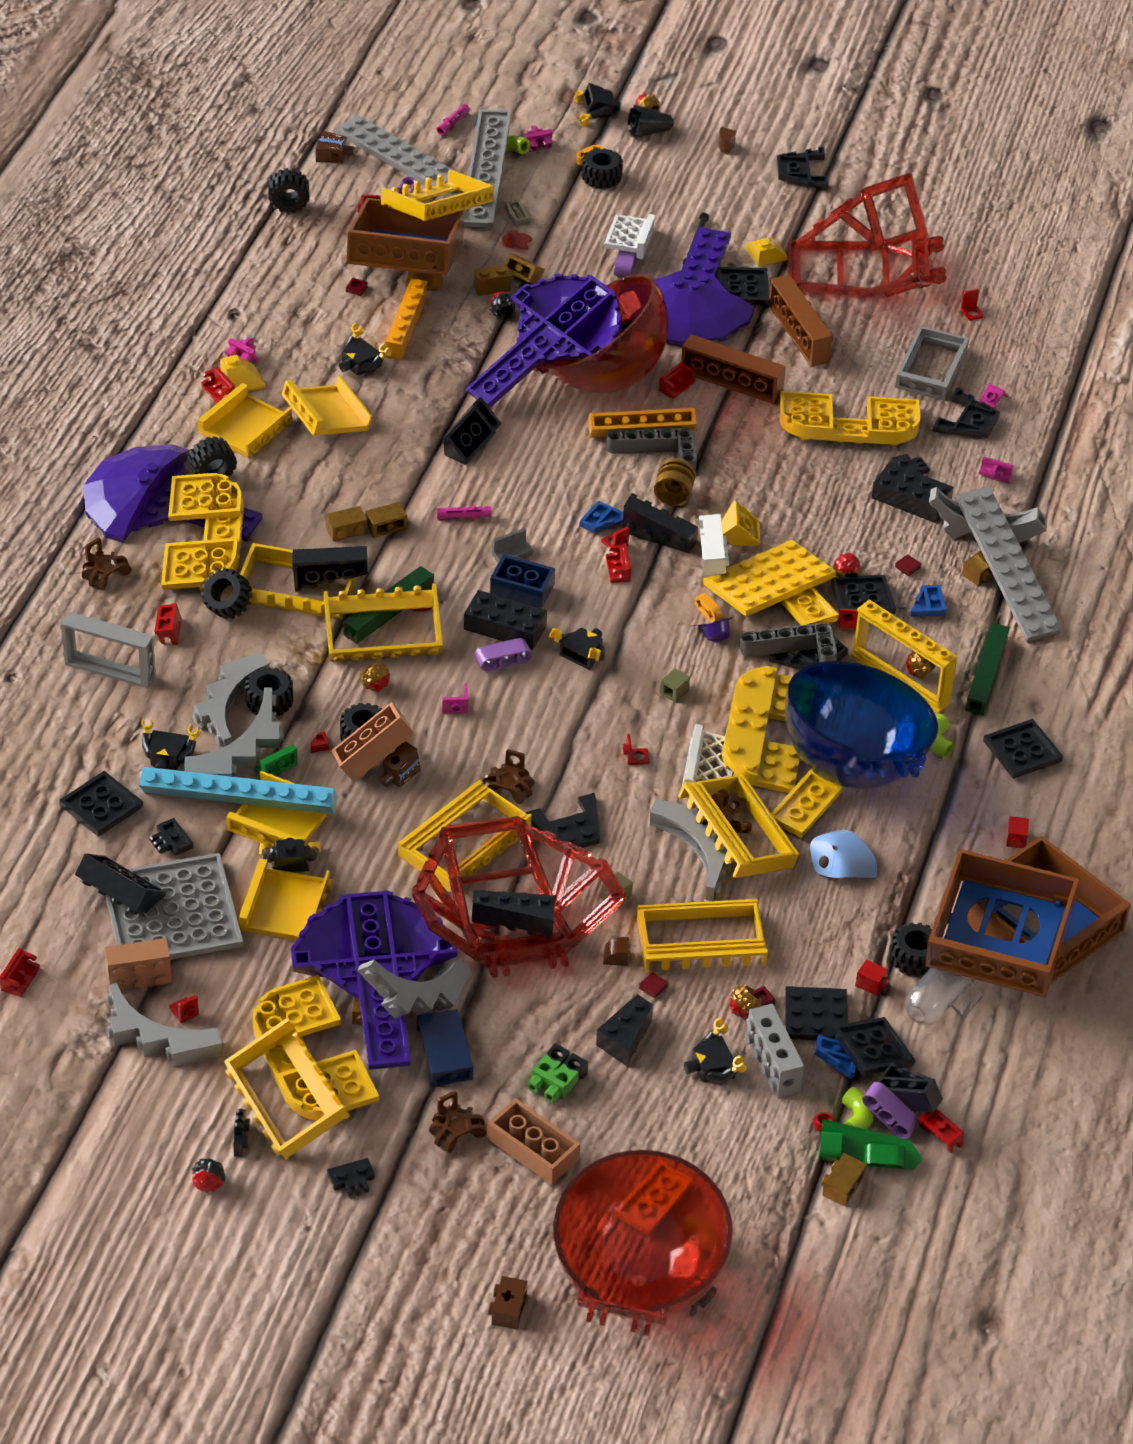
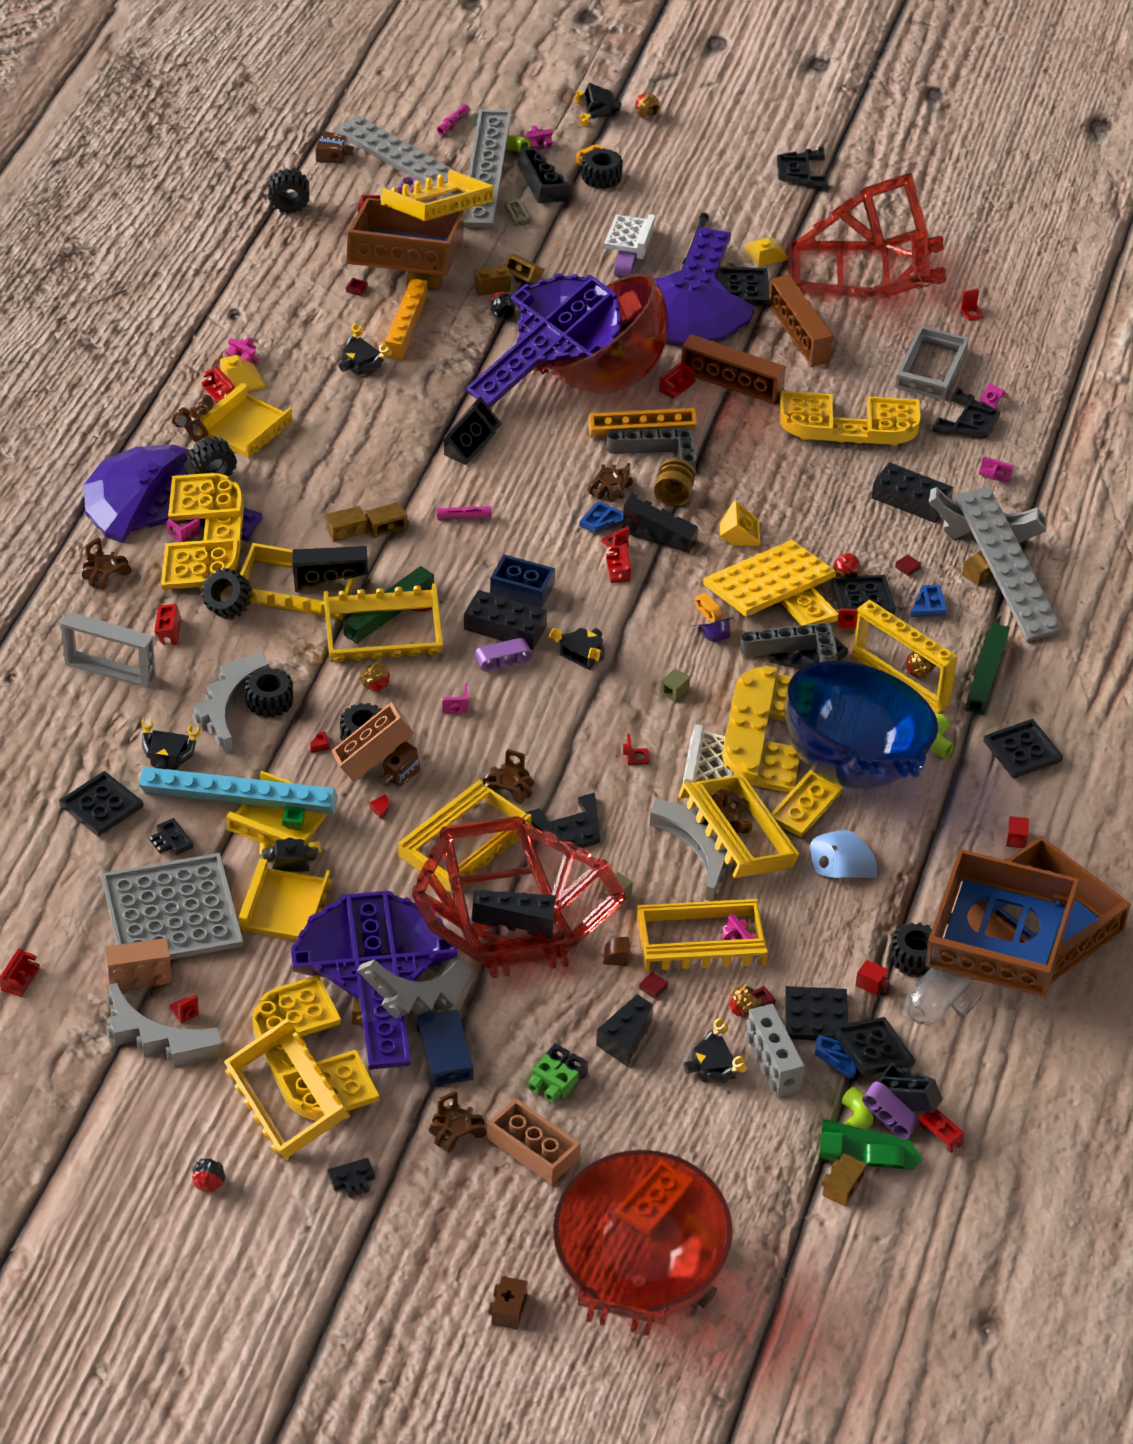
(119, 883): black slope -> none
(186, 532): none -> dark pink bracket
(187, 418): none -> reddish brown piece
(241, 1125): black hinge -> none
(244, 750): light grey arch -> none
(279, 761): green bracket -> none
(293, 817): none -> green tile
(328, 408): yellow panel -> none
(380, 806): none -> red tile
(512, 544): flat silver panel -> none
(516, 239): clear red plate -> none
(542, 178): none -> black wedge
(609, 477): none -> reddish brown piece
(648, 121): black cone -> none
(713, 545): white wedge -> none
(726, 140): reddish brown brick -> none
(736, 930): none -> dark pink hips
(817, 1122): red plate -> none
(916, 464): black hinge -> none

